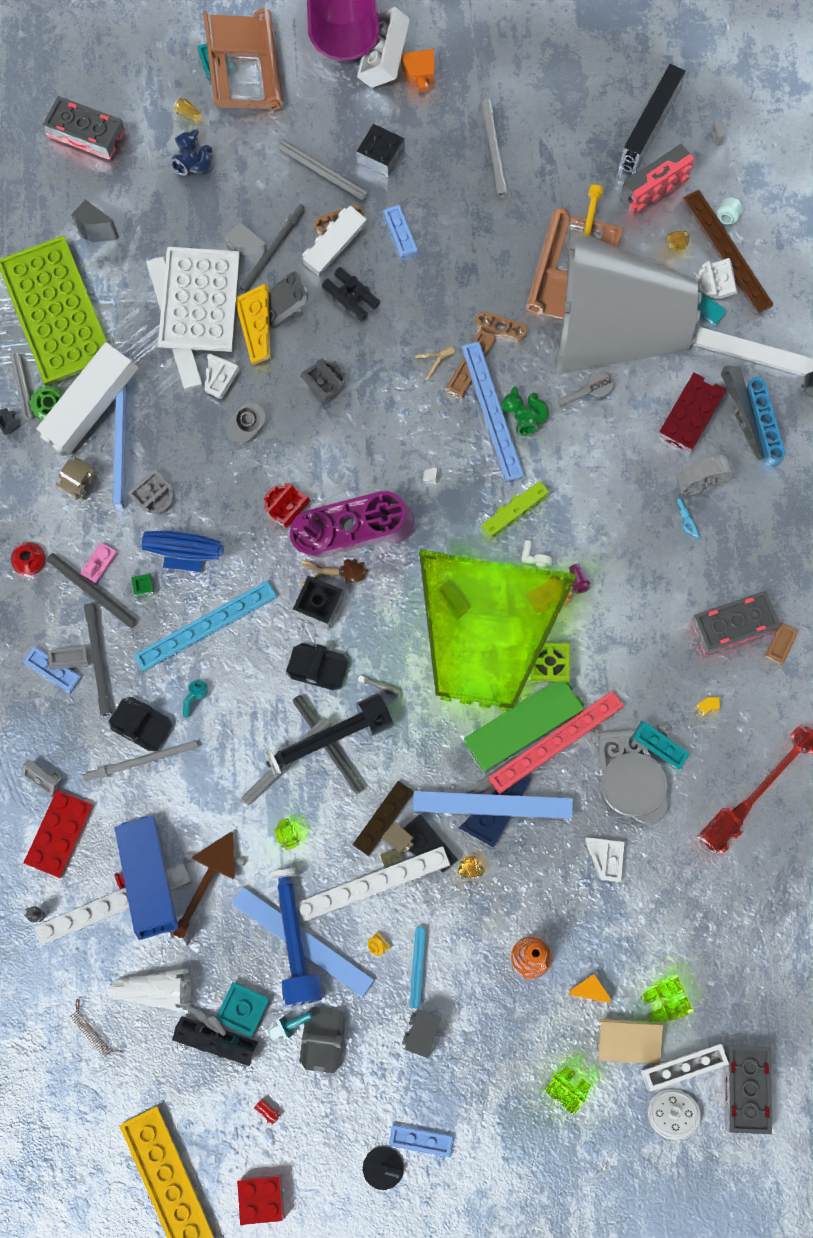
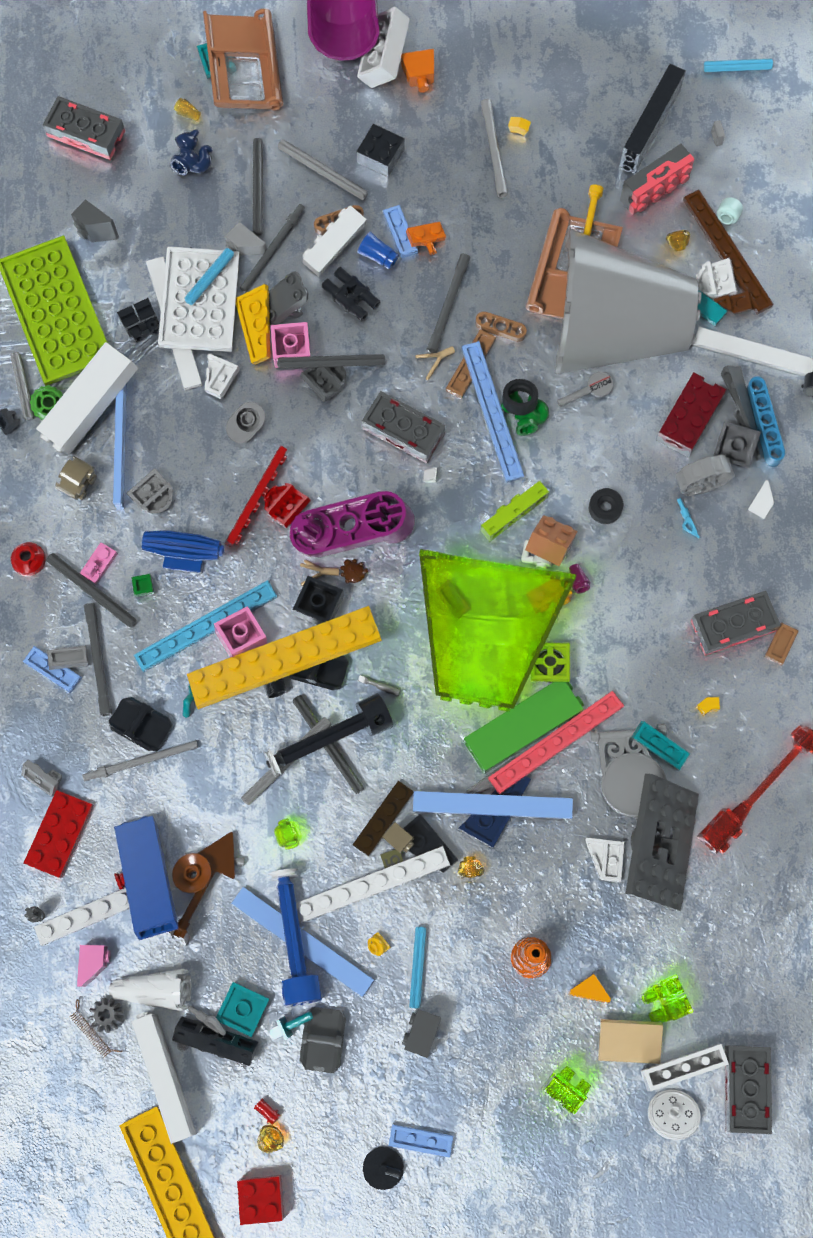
(92, 962): none -> bright pink slope
(105, 1024): none -> flat silver gear
(134, 326): none -> black hips
(163, 1077): none -> white brick
(185, 867): none -> dark orange dish
(209, 276): none -> medium azure axle
(240, 632): none -> bright pink brick
(257, 186): none -> dark grey axle
(260, 490): none -> red plate
(270, 1139): none -> clear yellow cone
(275, 688): none -> black piece
(283, 657): none -> yellow plate
(290, 340): none -> bright pink brick
(331, 361): none -> dark grey axle
(377, 251): none -> blue plant
(403, 427): none -> dark grey piece
(426, 235): none -> orange plate
(436, 337): none -> dark grey piece
(519, 125): none -> yellow piece
(524, 386): none -> black tyre
(551, 540): none -> nougat brick
(610, 496): none -> black tyre
(649, 873): none -> dark grey plate
(737, 303): none -> reddish brown slope
(737, 443): none -> black brick
(738, 65): none -> medium azure axle
(763, 501): none -> white slope

